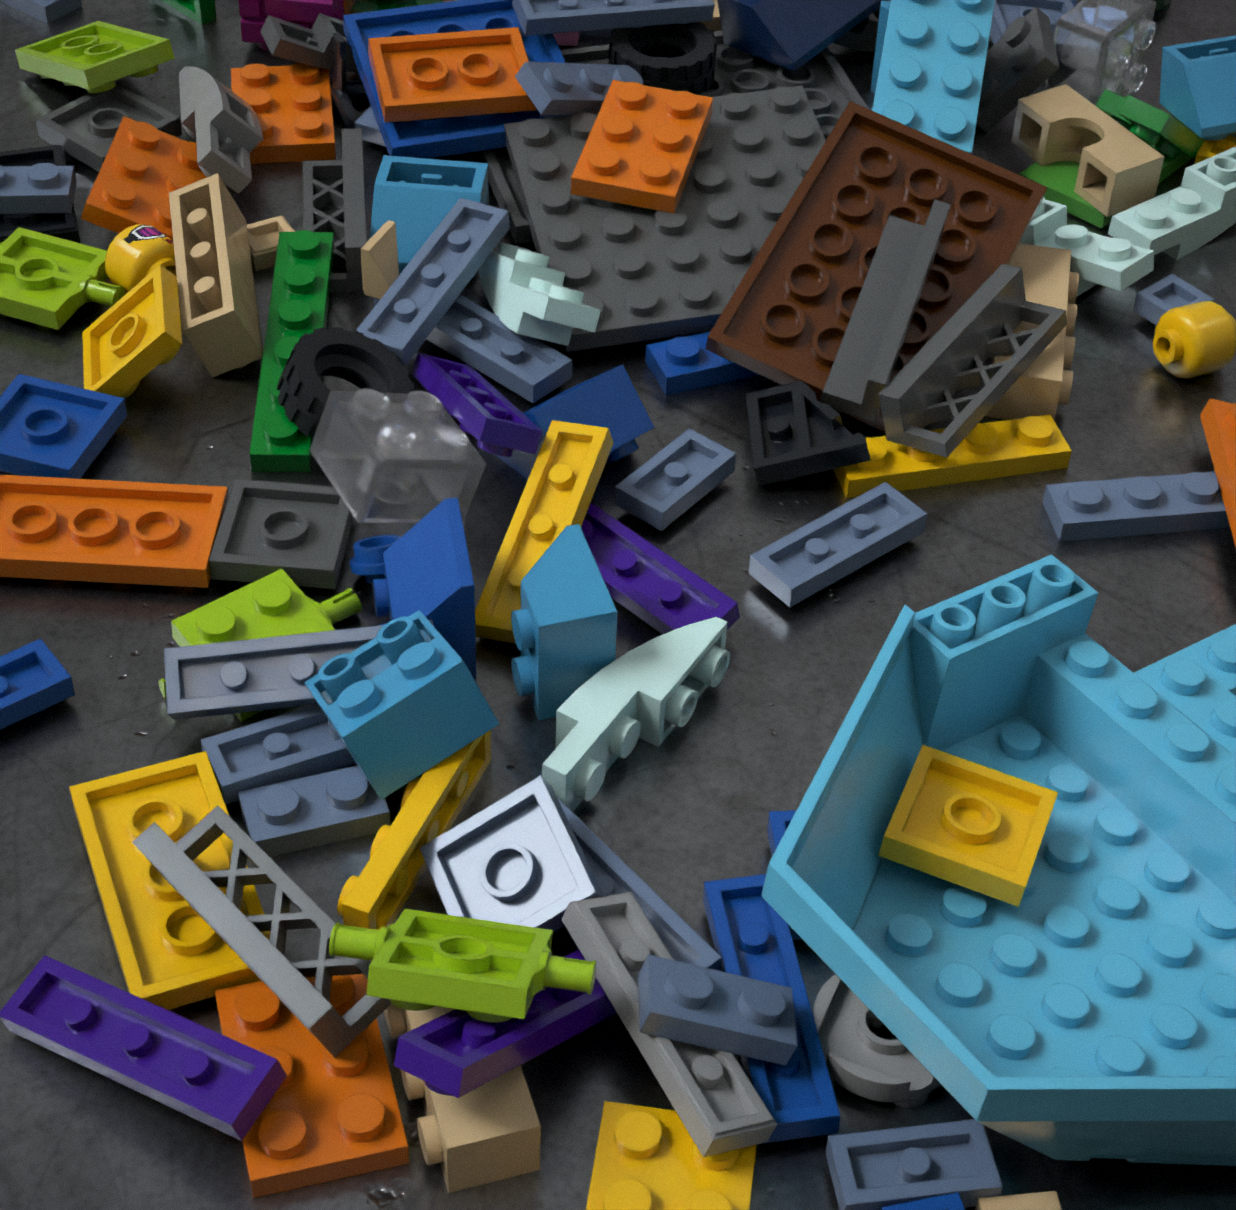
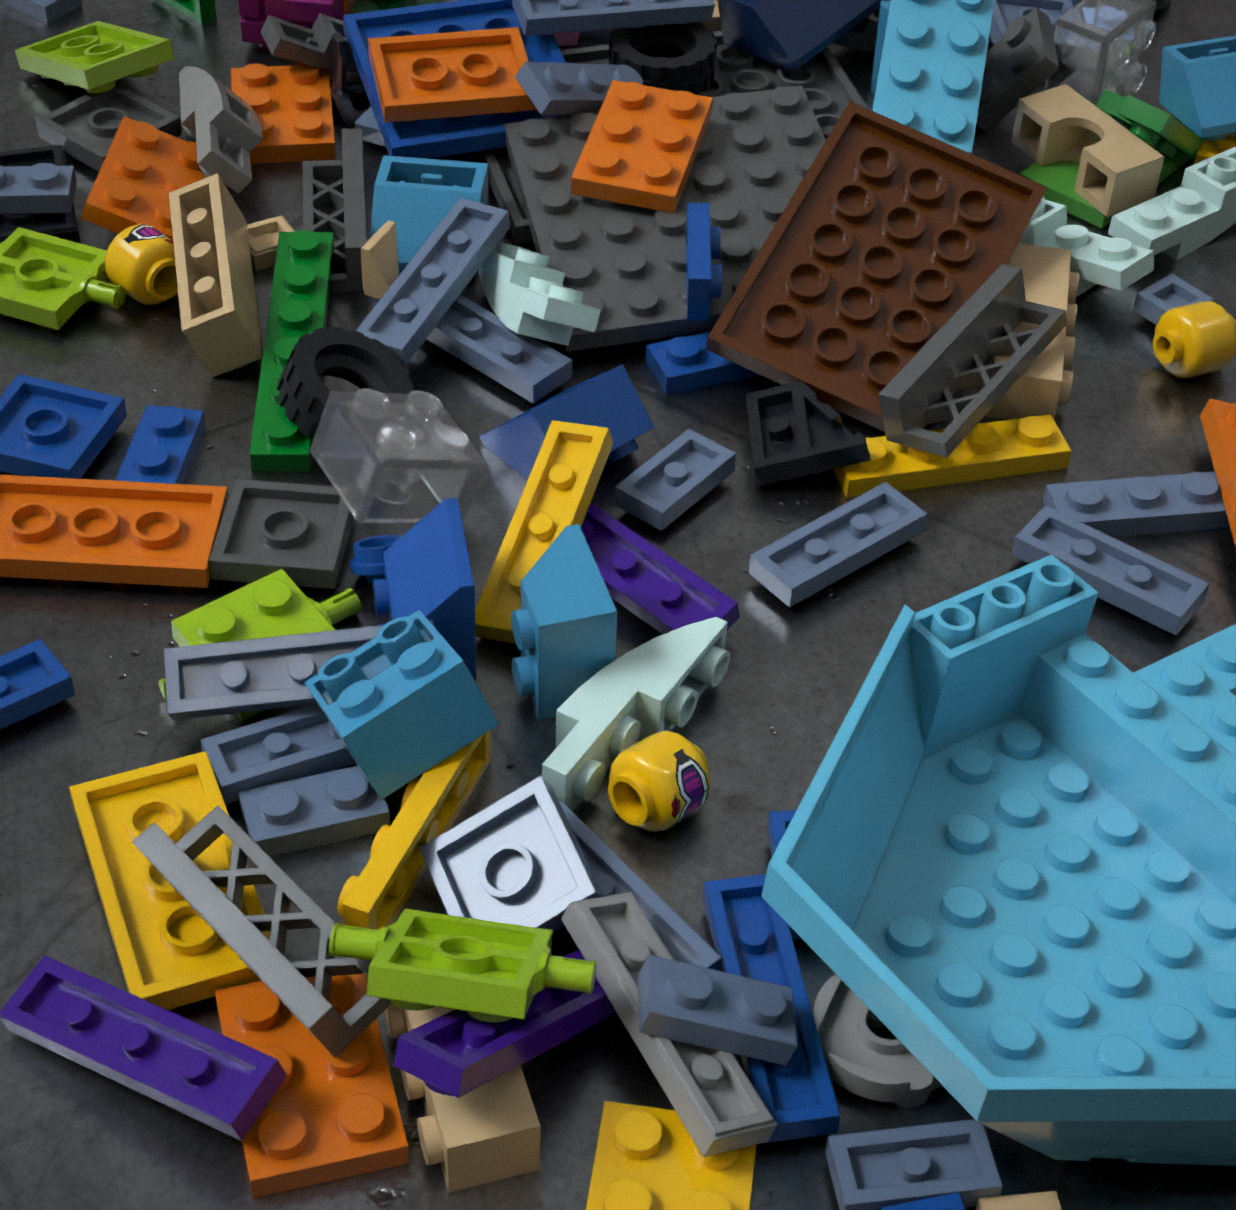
(133, 336): yellow plate -> none
(163, 445): none -> blue plate
(477, 406): dark purple plate -> none
(659, 781): none -> yellow head
(701, 247): none -> blue plate
(883, 314): dark grey fence -> none
(968, 825): yellow plate -> none
(1114, 569): none -> sand blue plate

